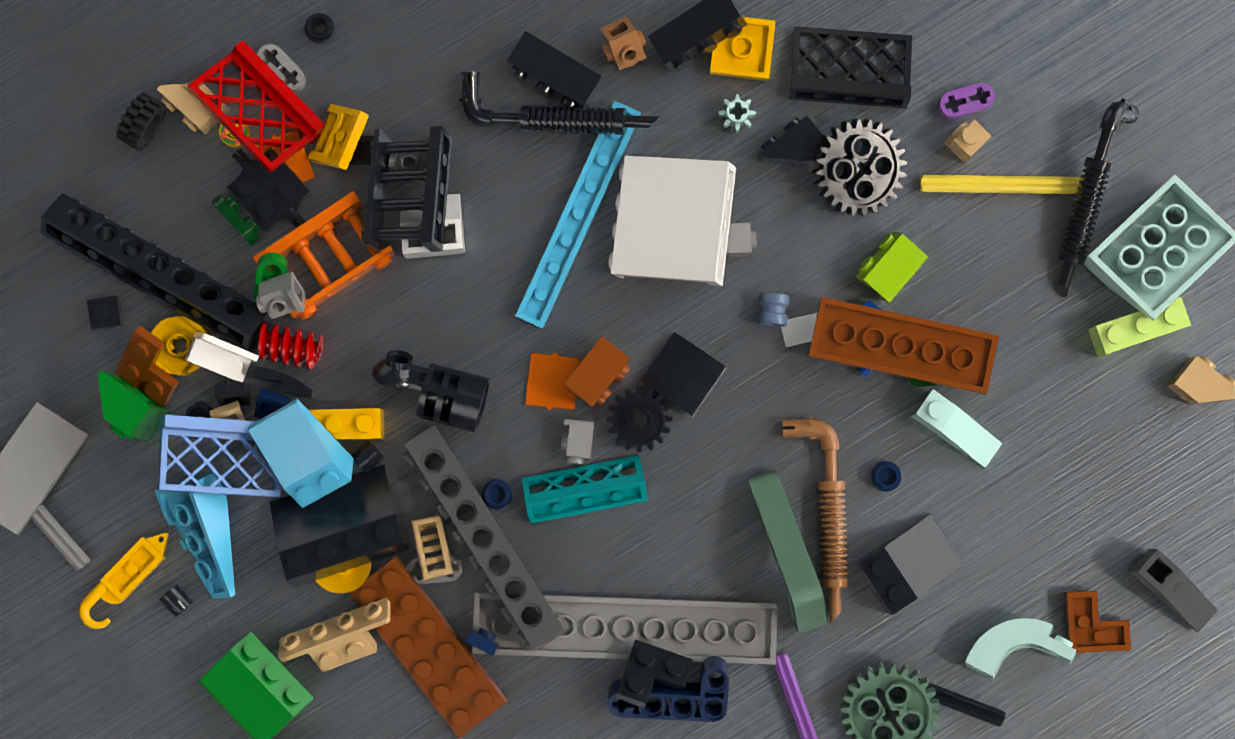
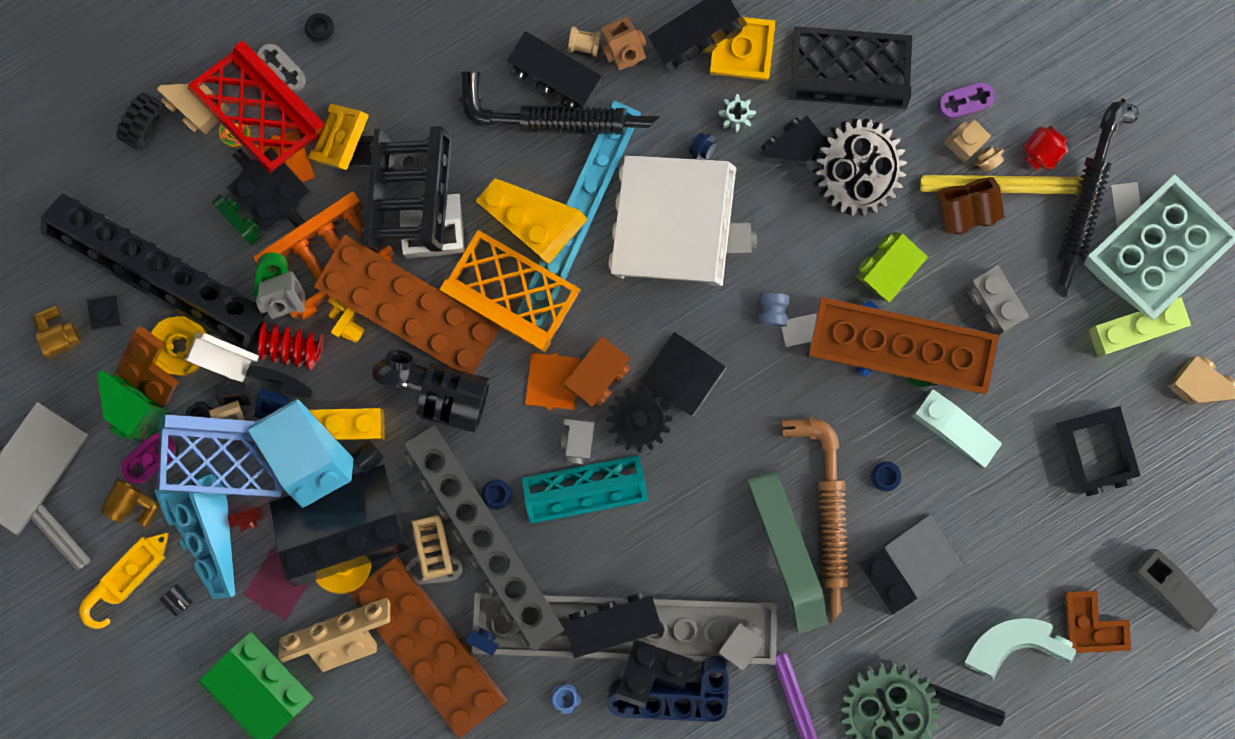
(57, 338): none -> pearl gold piece
(122, 501): none -> pearl gold piece
(148, 457): none -> magenta plate
(246, 519): none -> clear red plate
(271, 588): none -> clear pink piece
(345, 326): none -> yellow hips
(406, 306): none -> dark orange plate
(495, 312): none -> light orange fence
(532, 218): none -> yellow wedge
(565, 706): none -> medium blue plate
(584, 42): none -> tan bush
(612, 624): none -> black brick
(702, 146): none -> dark blue plate
(741, 644): none -> light grey brick
(970, 205): none -> reddish brown brick
(989, 158): none -> tan plate
(997, 300): none -> light grey brick
(1045, 148): none -> red head
(1073, 457): none -> black window
(1125, 200): none -> white sticker

